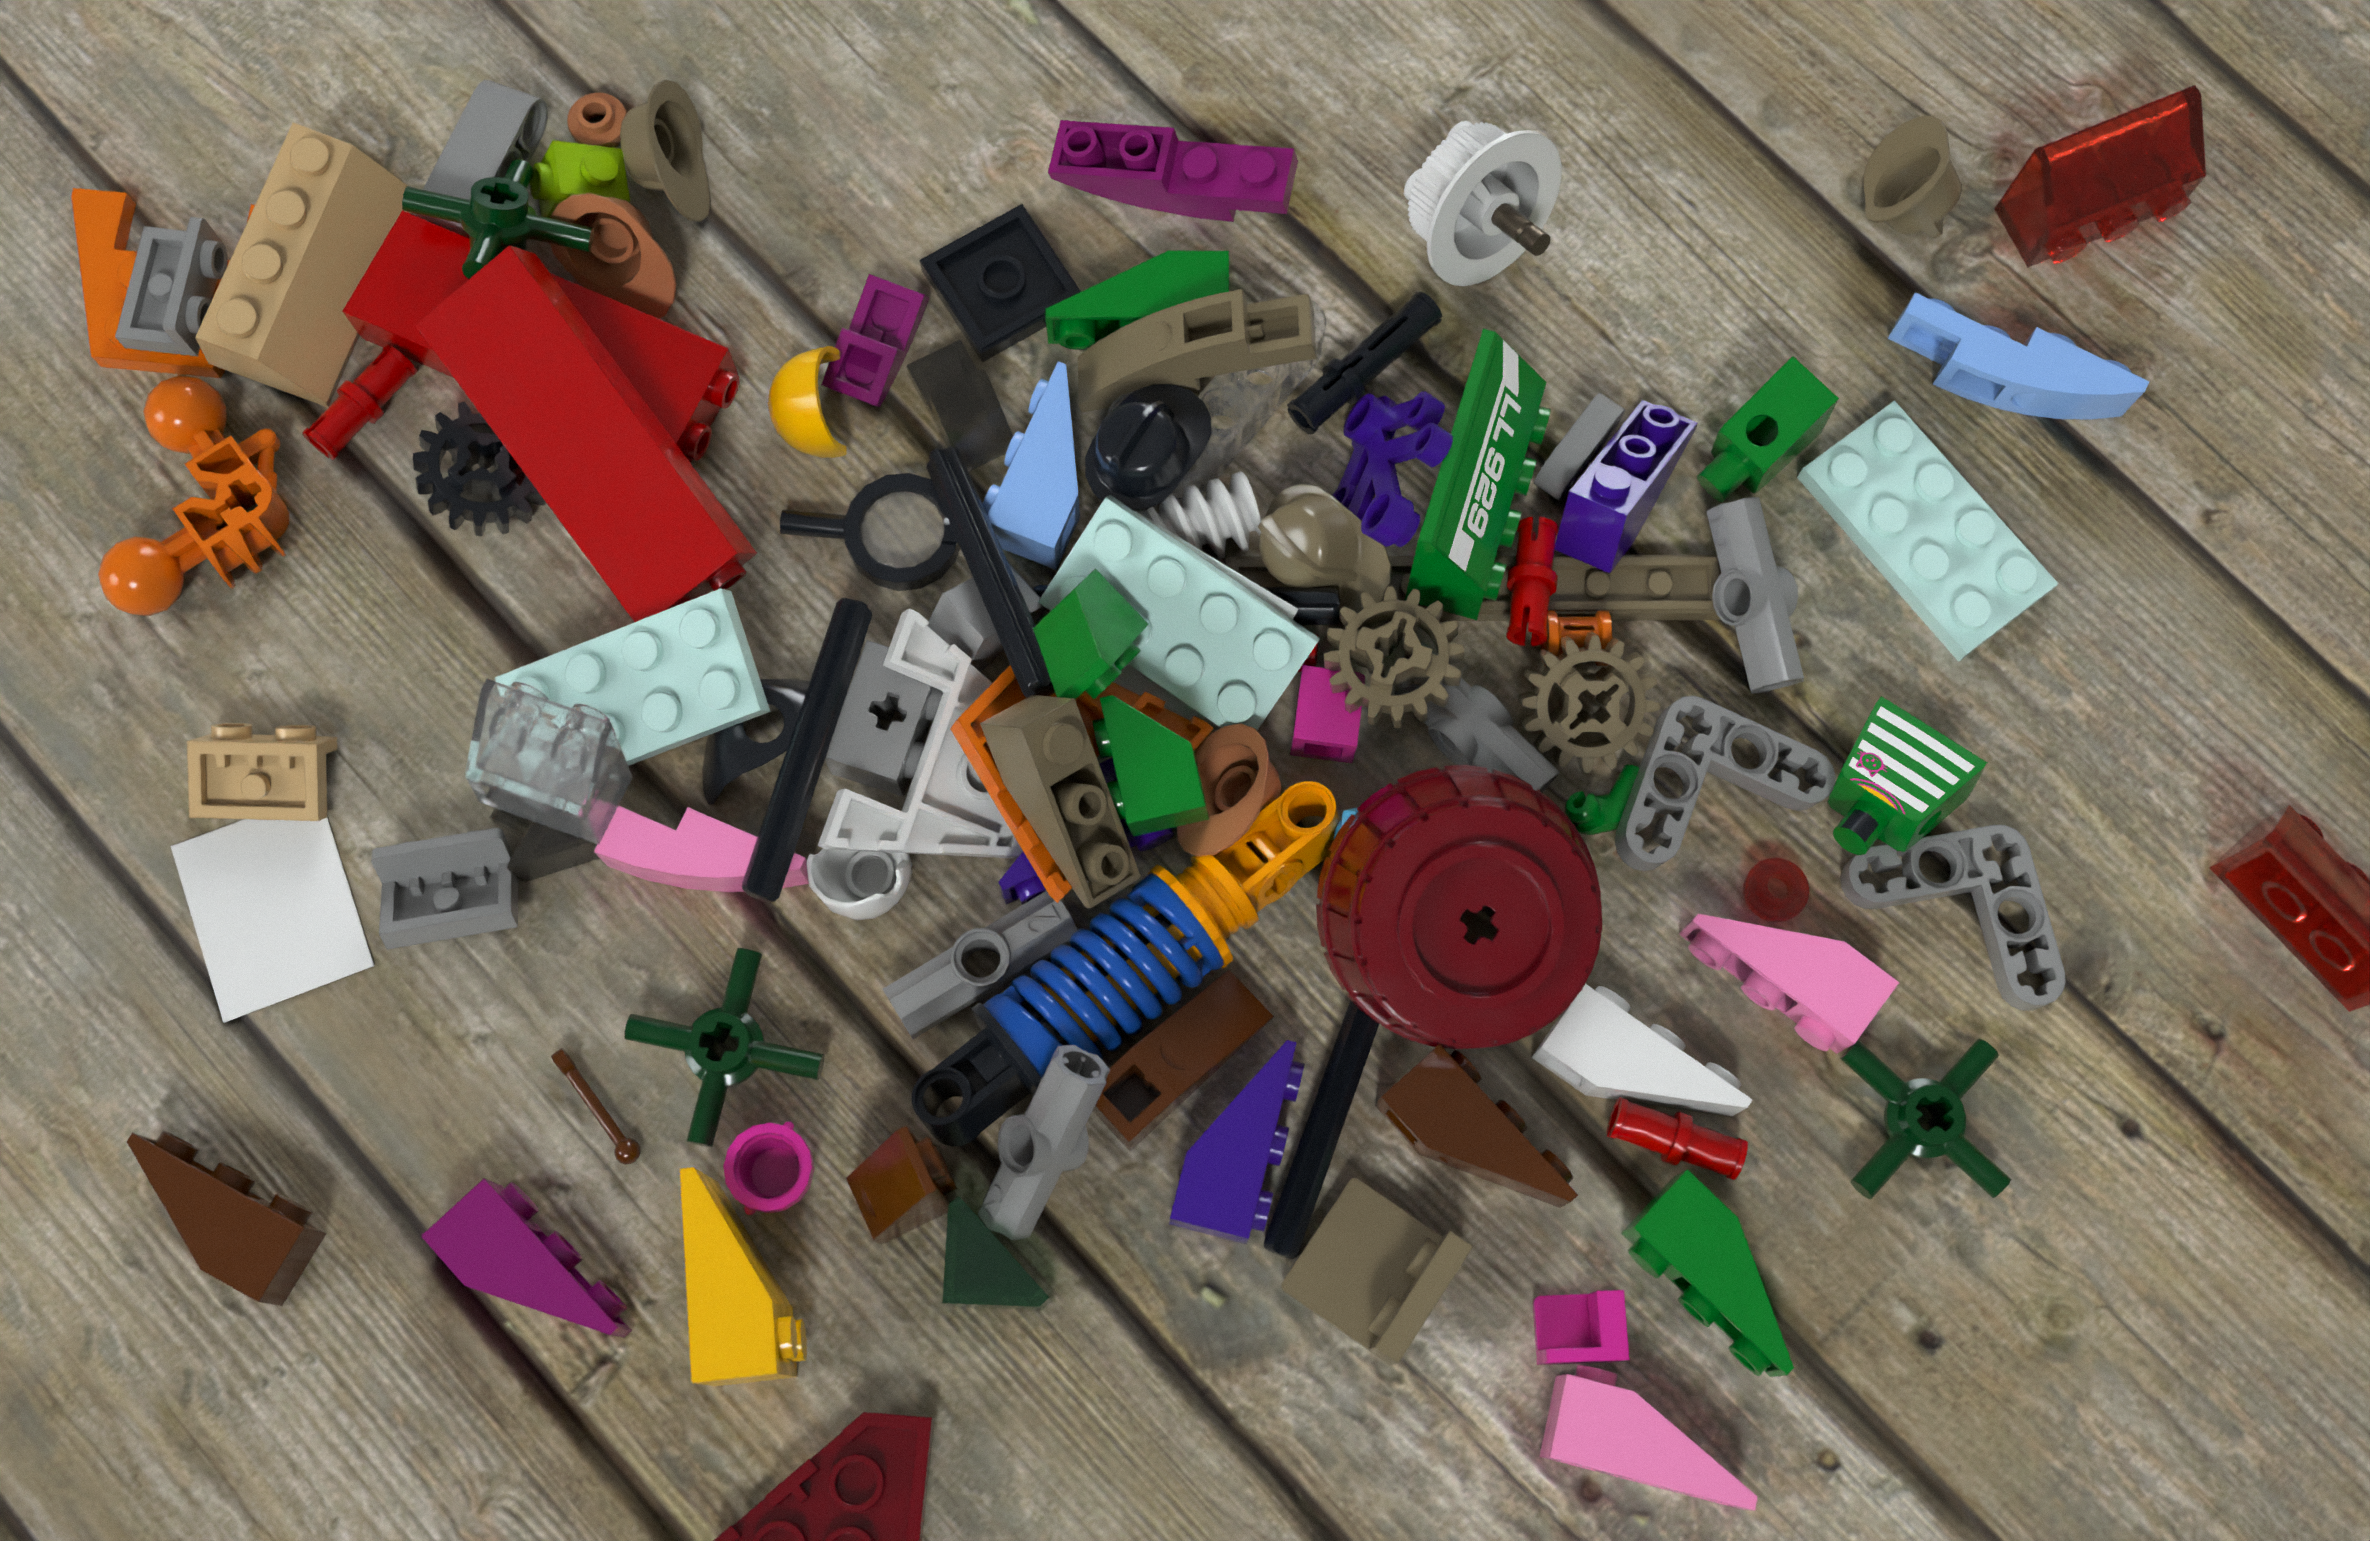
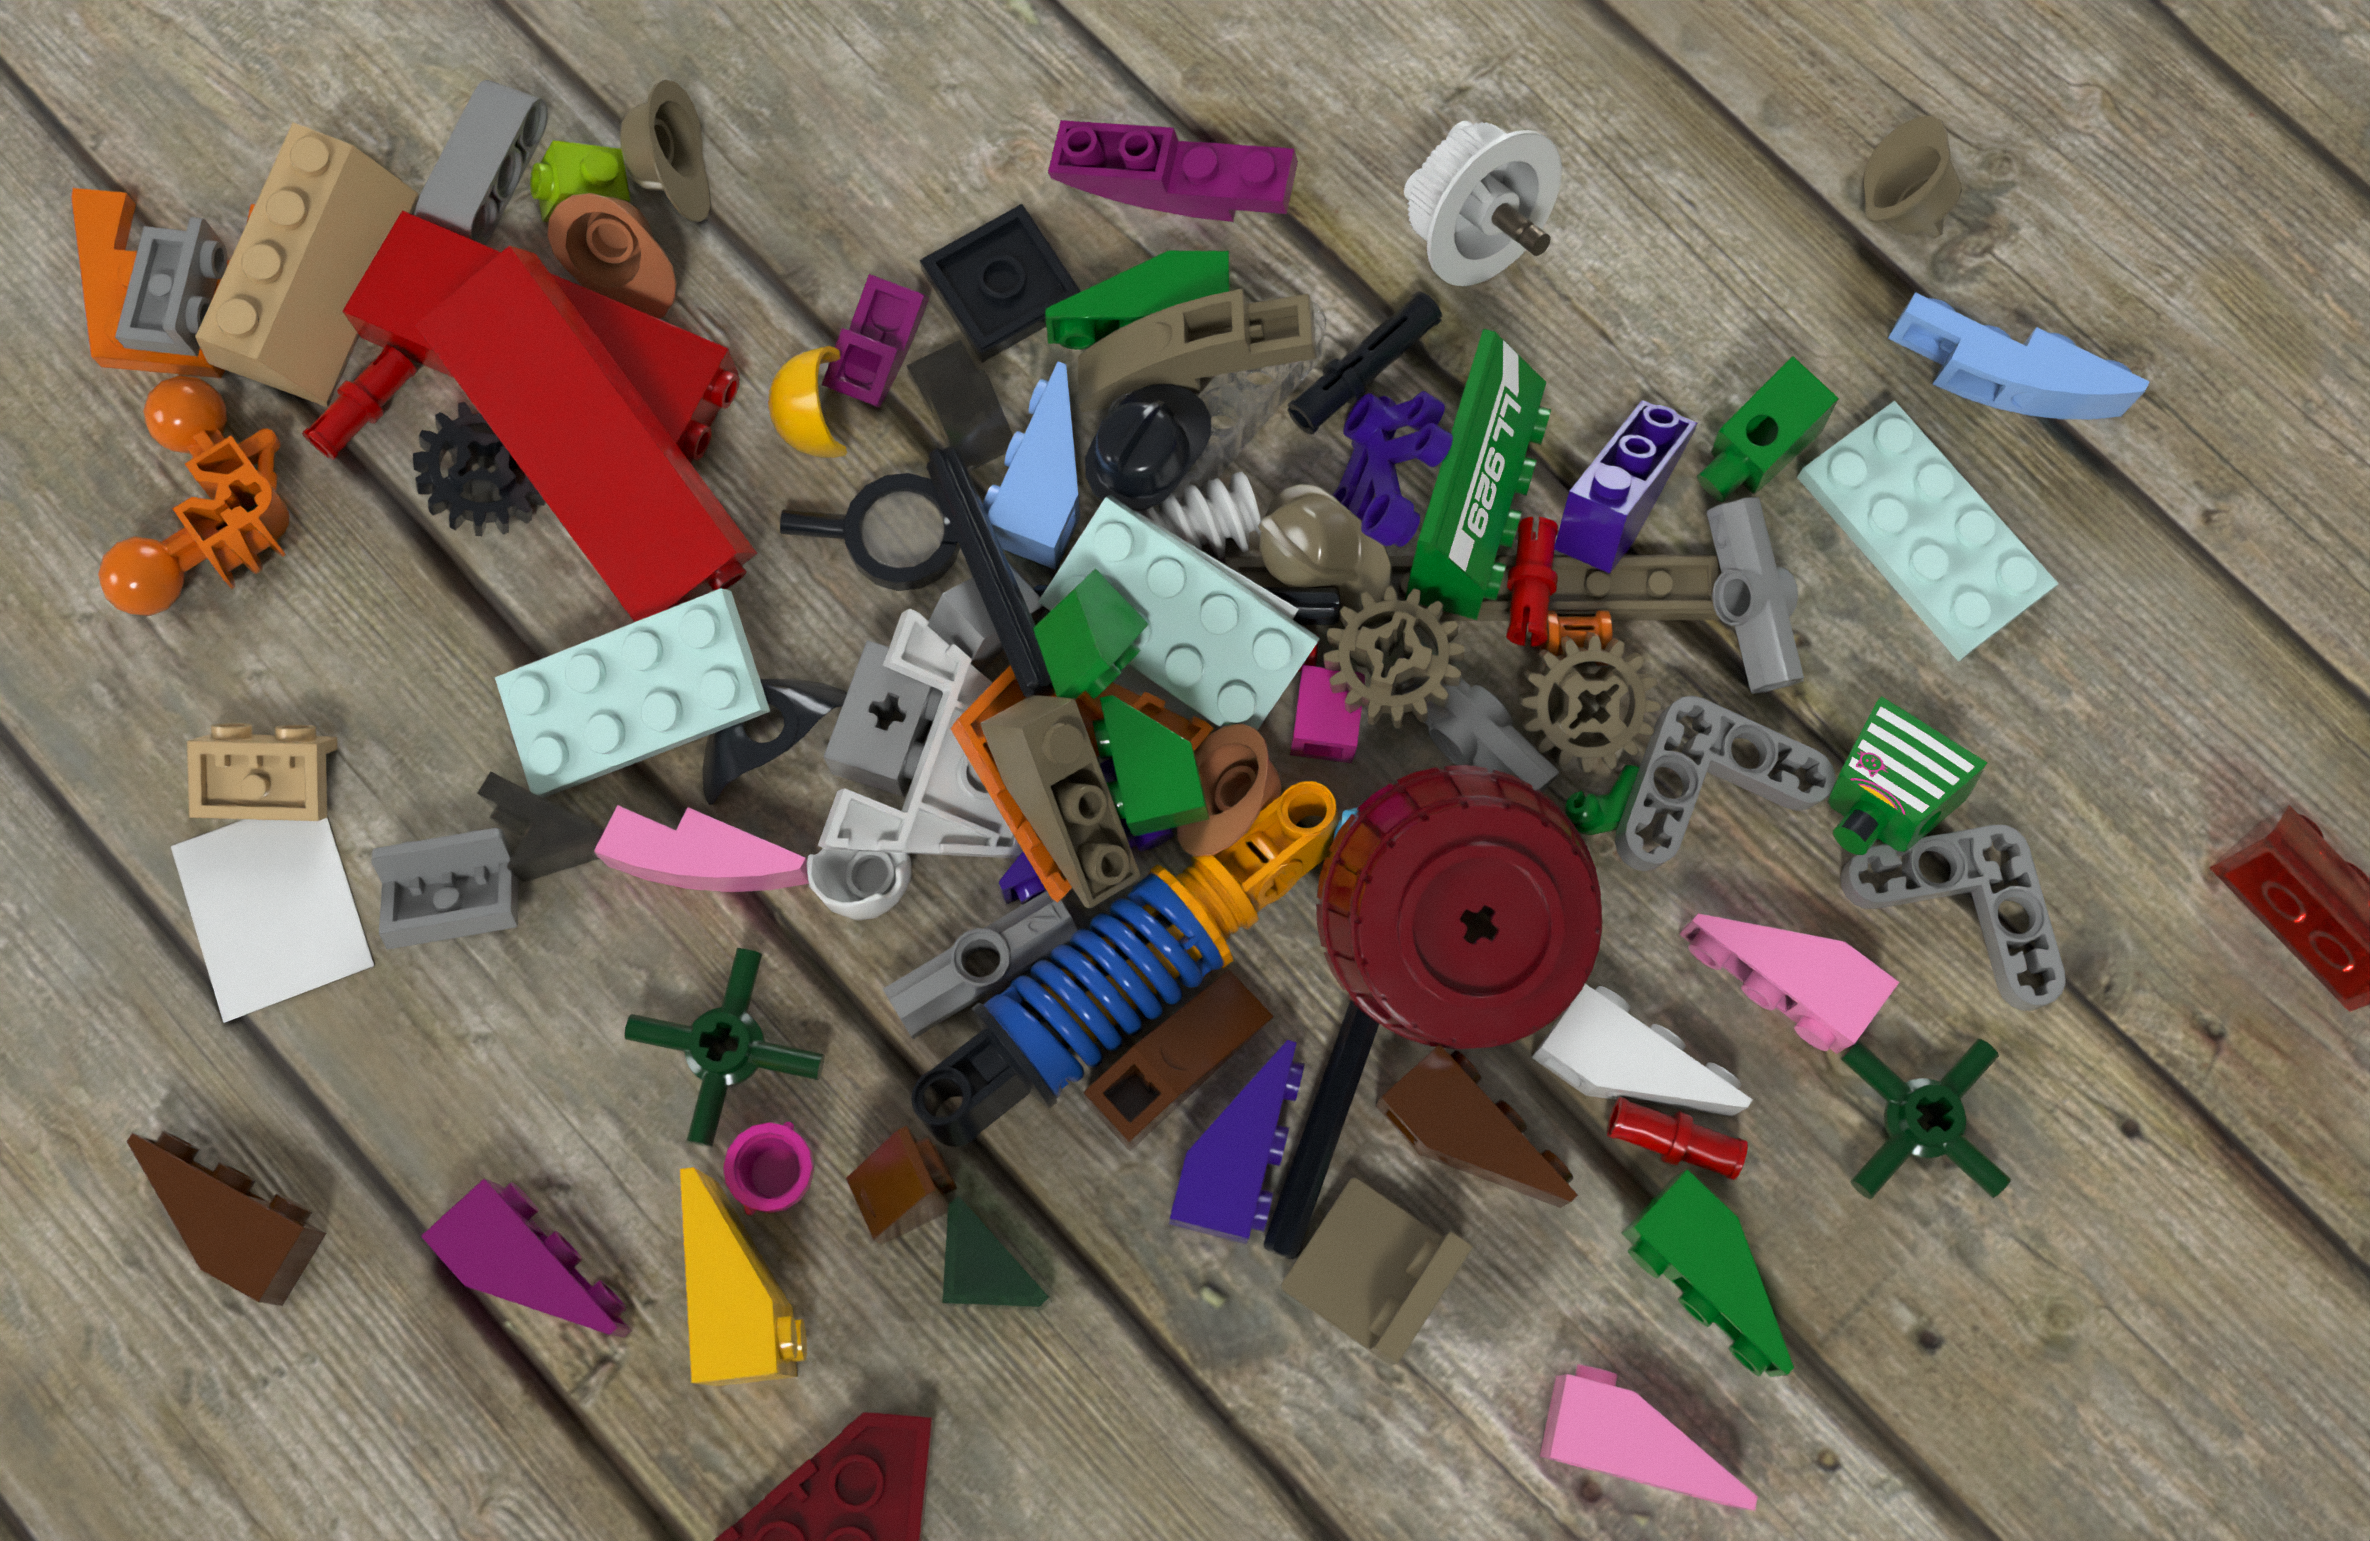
(498, 217): dark green bar -> none
(546, 760): clear slope -> none
(603, 133): nougat plate -> none
(626, 1149): reddish brown hinge -> none
(807, 750): black axle -> none
(1043, 1142): light grey piece -> none
(1579, 446): light grey beam -> none
(1581, 1328): dark pink panel -> none
(1763, 902): clear red plate -> none
(2107, 179): clear red slope -> none

